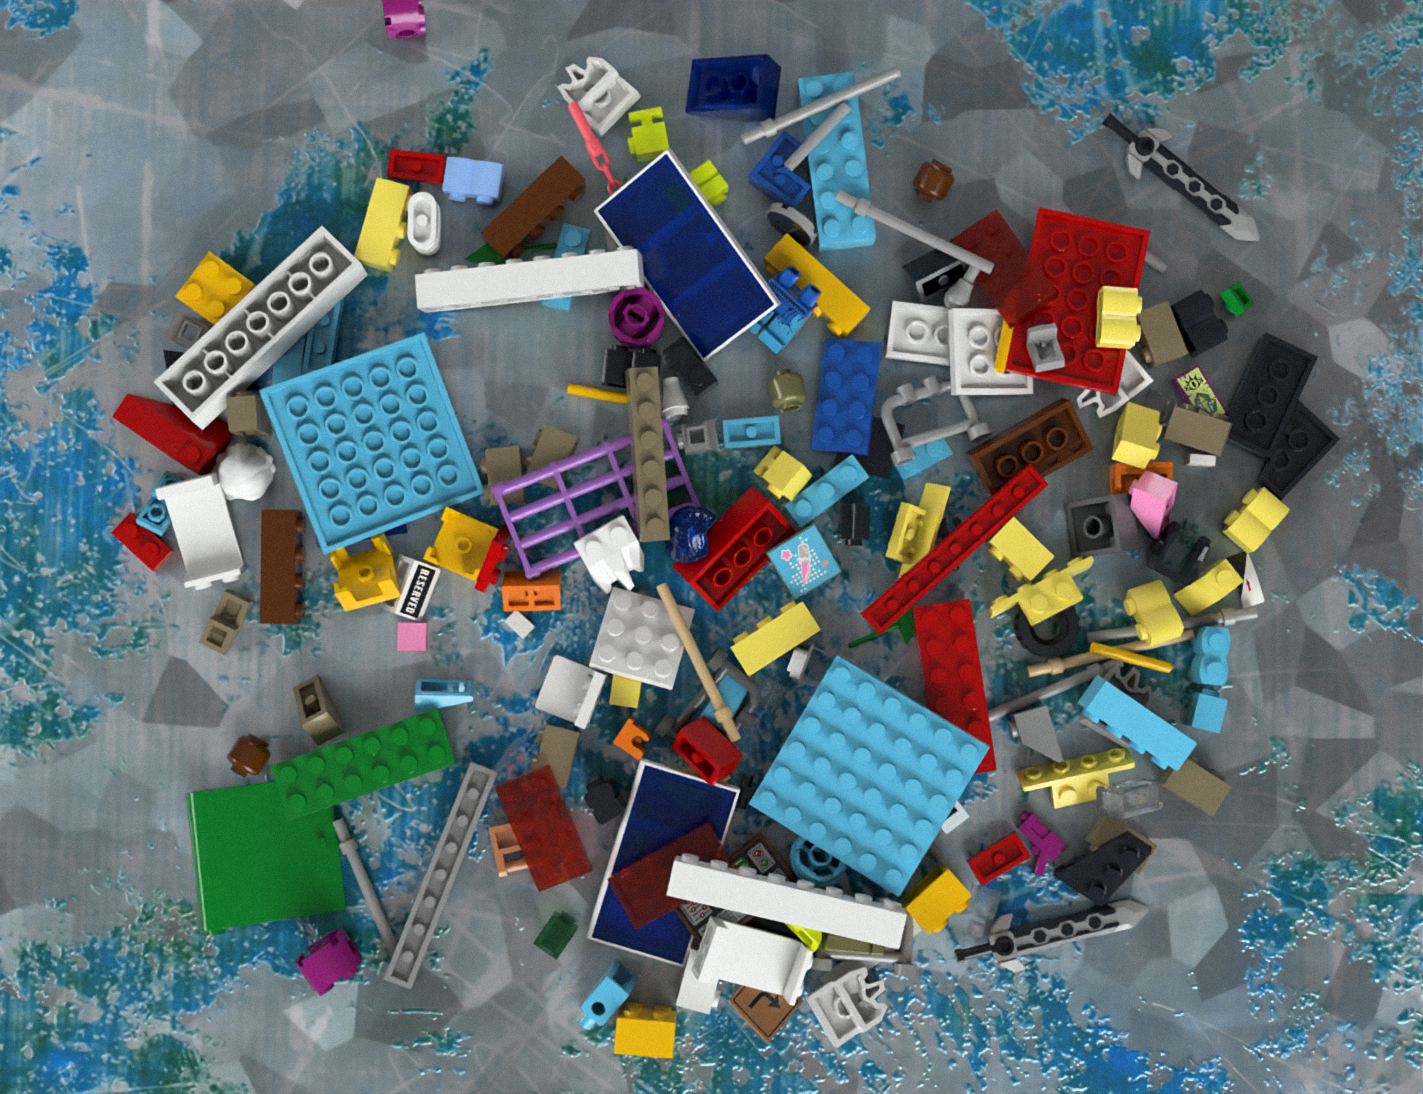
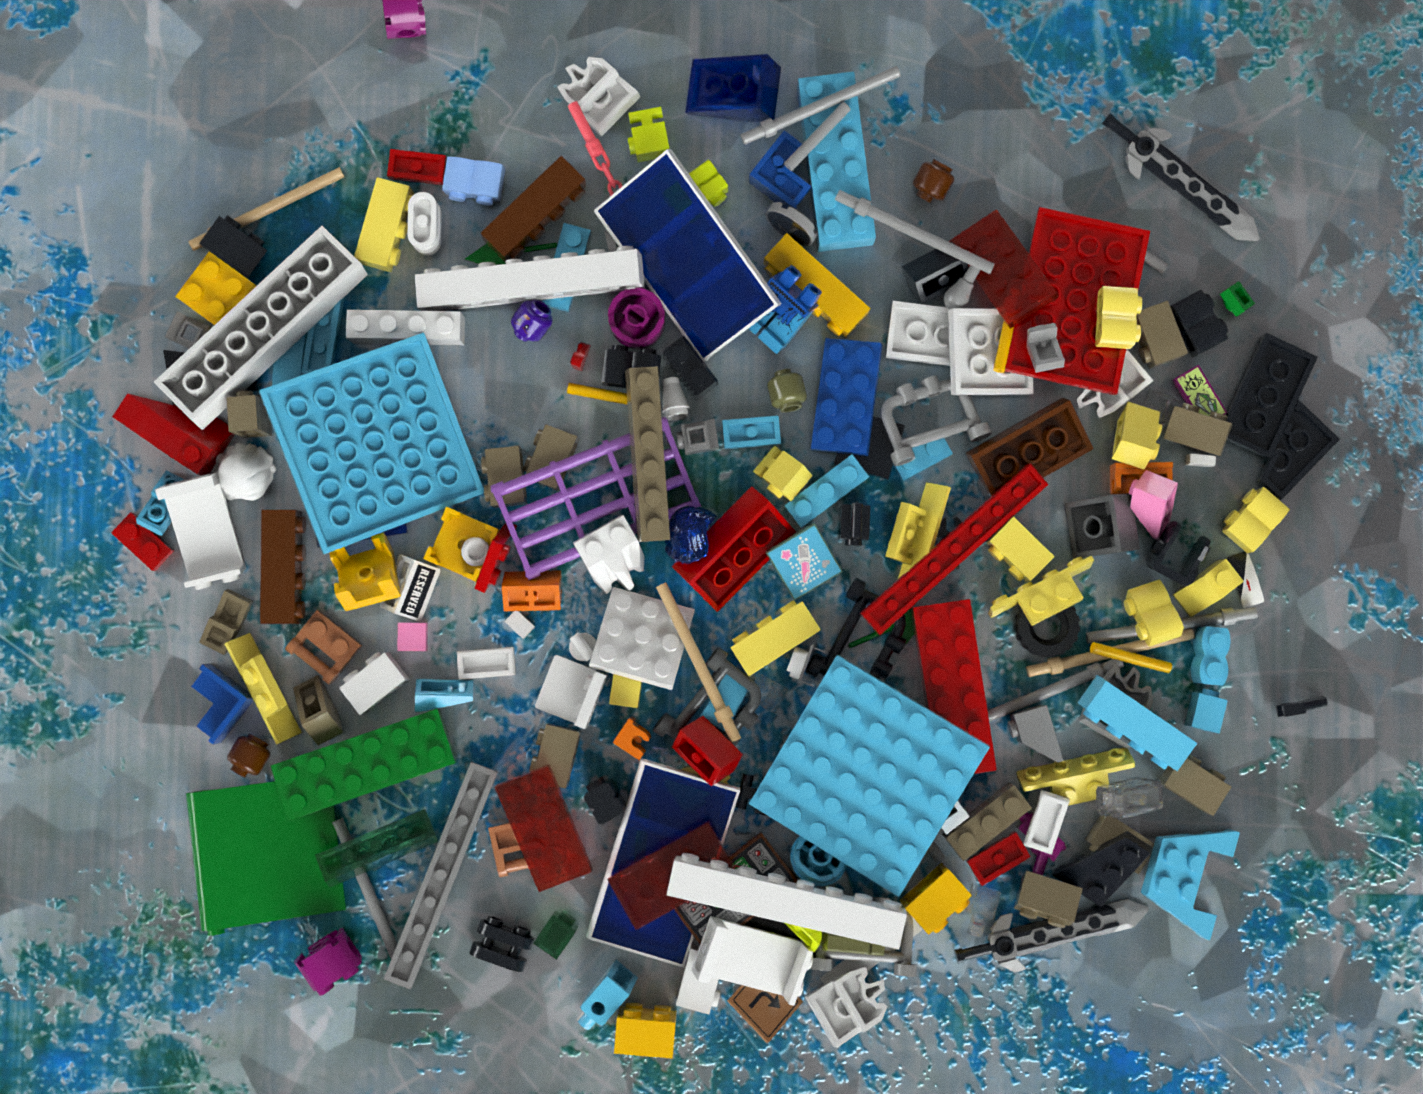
(228, 701): none -> blue panel
(234, 246): none -> black brick
(263, 688): none -> light yellow bracket
(280, 202): none -> tan bar
(328, 638): none -> nougat plate
(374, 682): none -> white brick
(376, 848): none -> clear green brick
(397, 325): none -> white brick
(474, 551): none -> white tile
(486, 663): none -> white tile
(493, 930): none -> black brick
(531, 320): none -> dark purple head
(579, 357): none -> red tile
(582, 646): none -> white plate
(893, 642): none -> black bar
(987, 821): none -> dark tan brick
(1046, 822): none -> white tile
(1047, 899): none -> dark tan brick
(1177, 872): none -> medium azure wing
(1300, 707): none -> black bar

